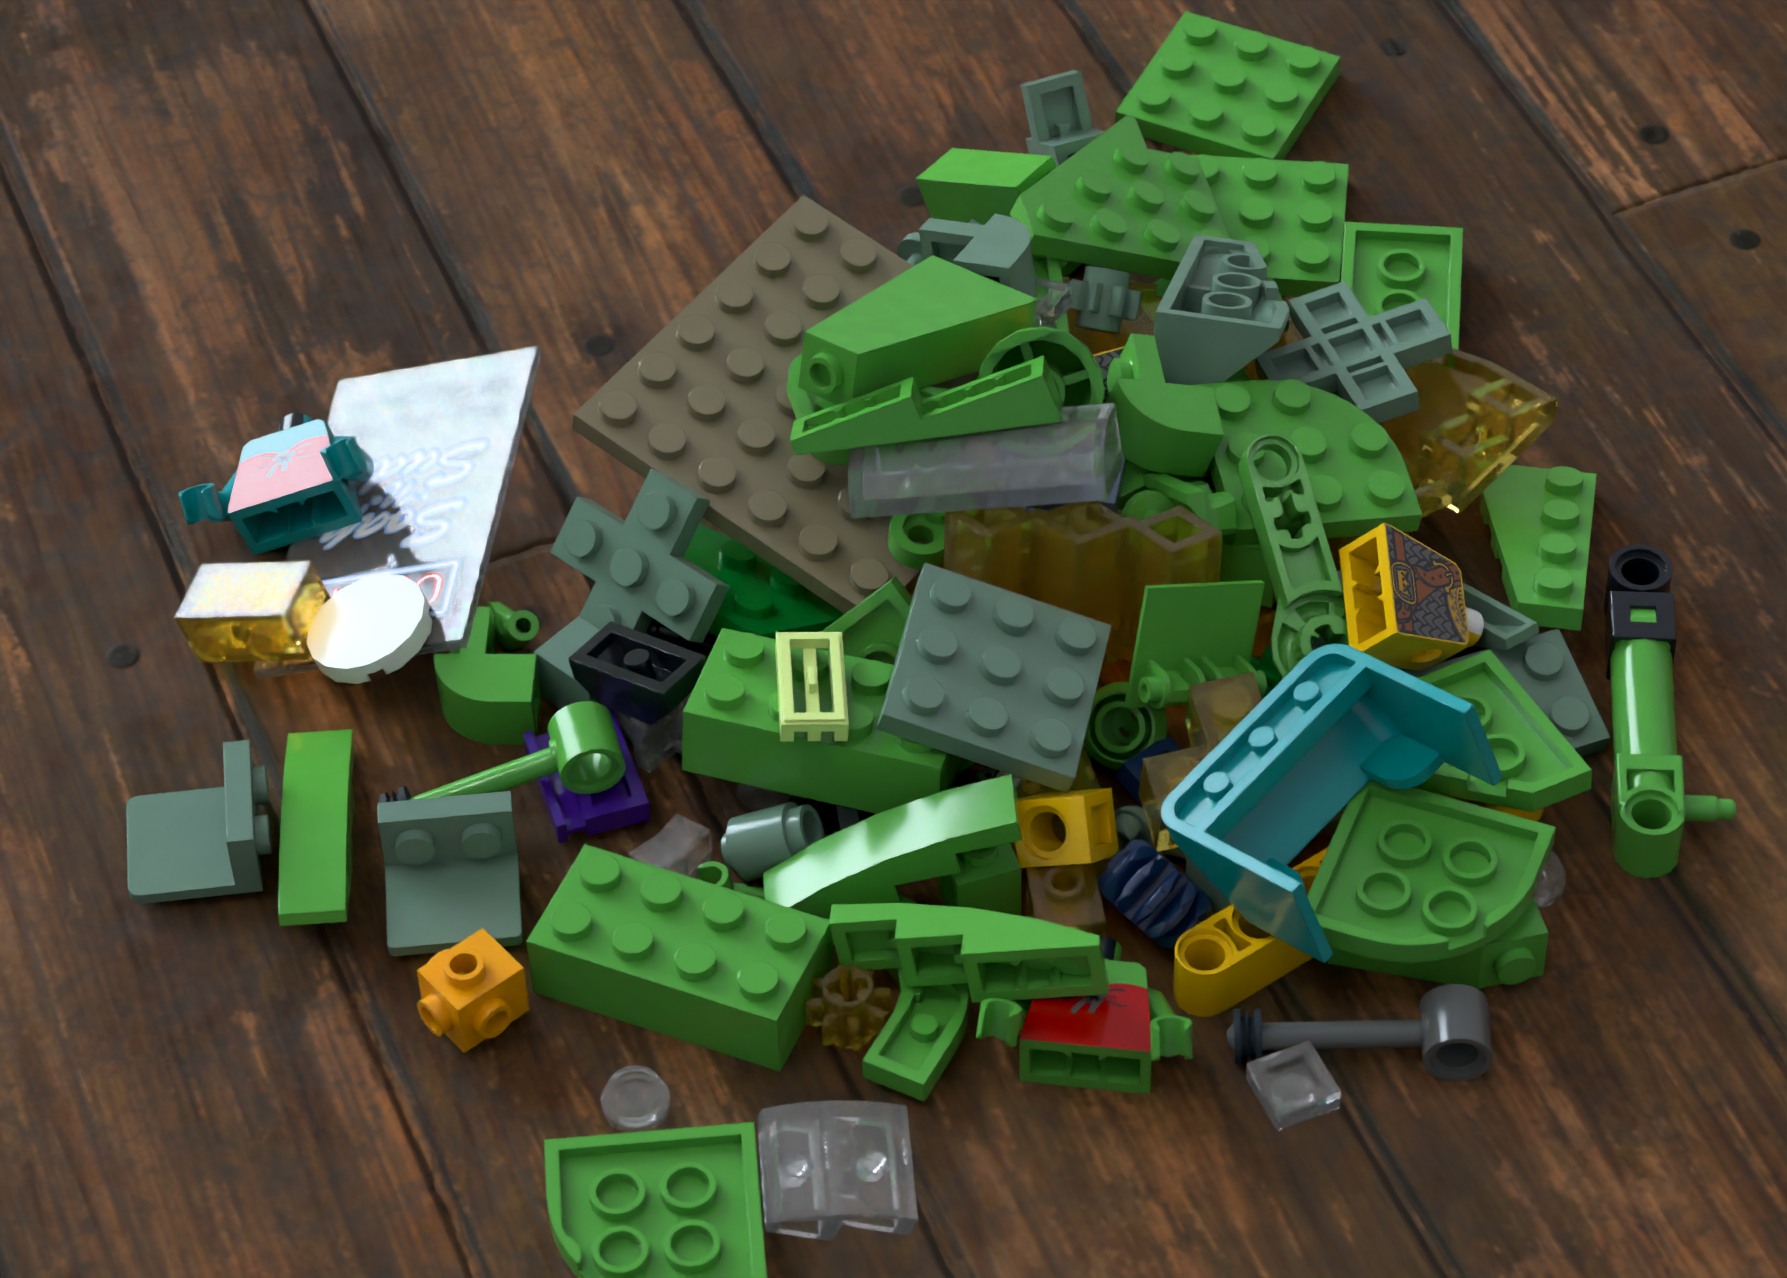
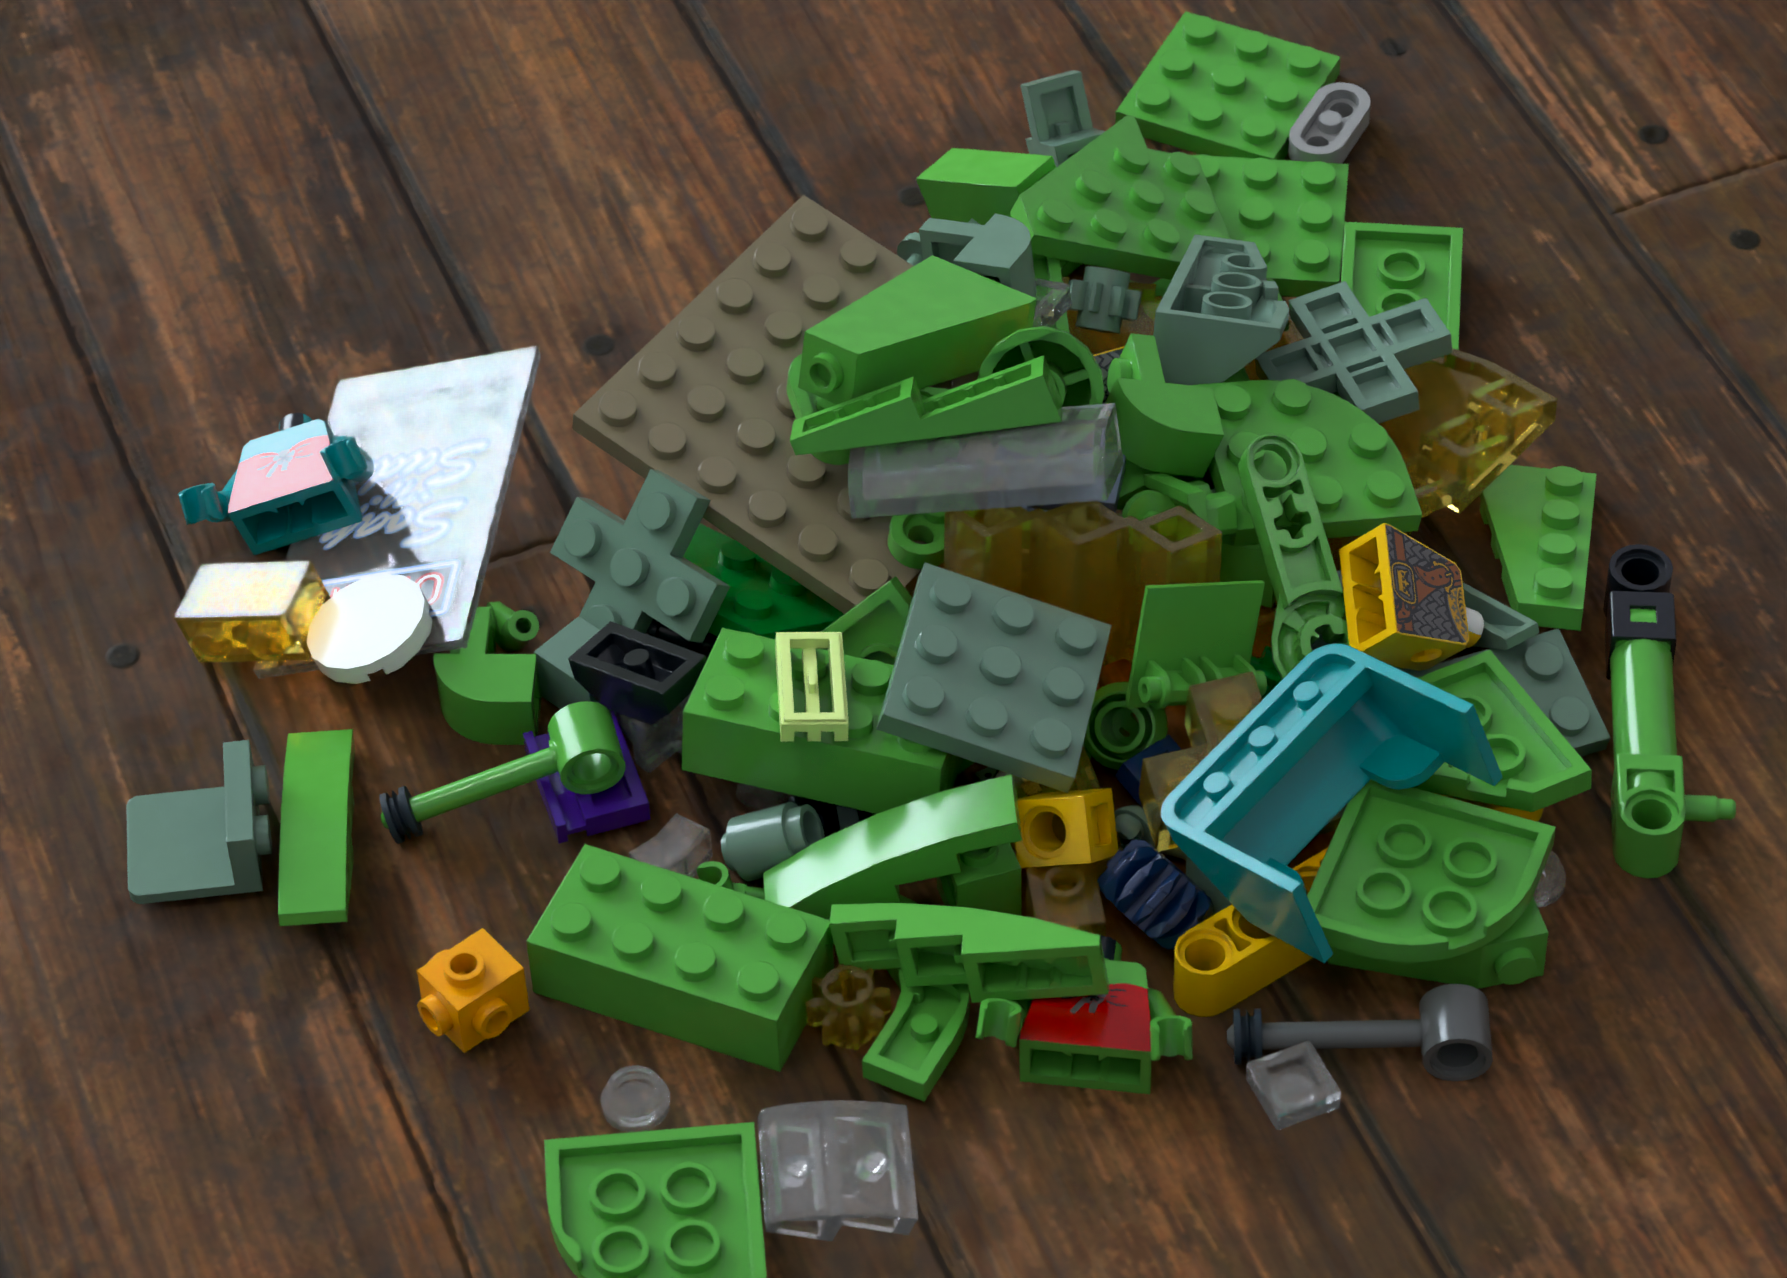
(450, 871): sand green bracket -> none
(1330, 124): none -> light grey plate

